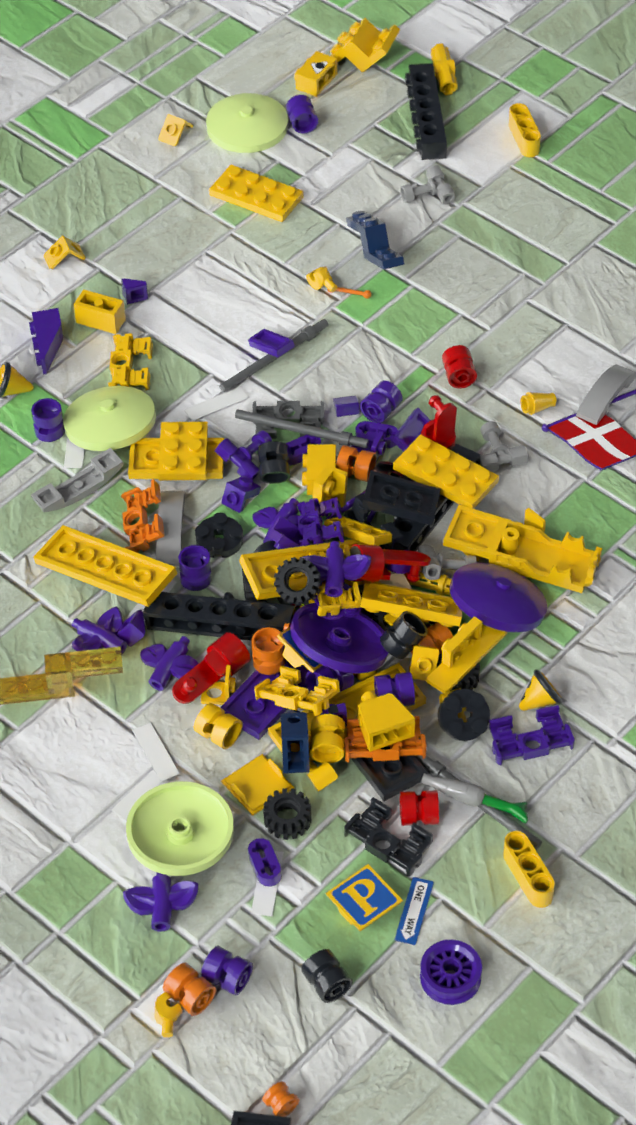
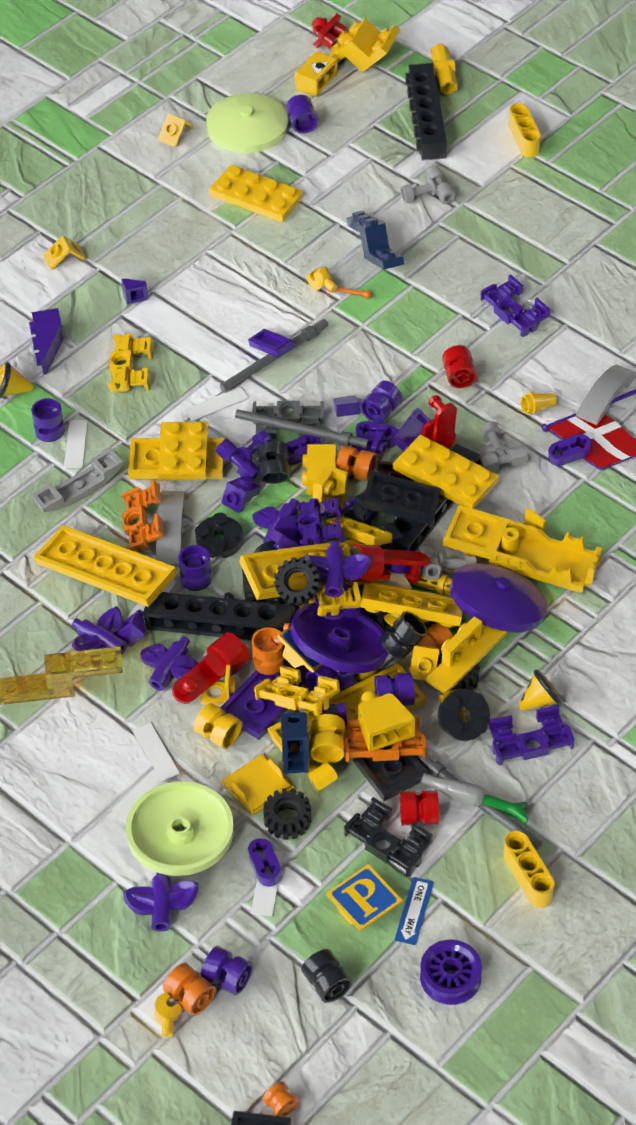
(99, 311): yellow brick -> none
(109, 418): yellowish green dish -> none
(326, 30): none -> red hips
(502, 298): none -> dark purple piece
(569, 449): none -> dark purple beam

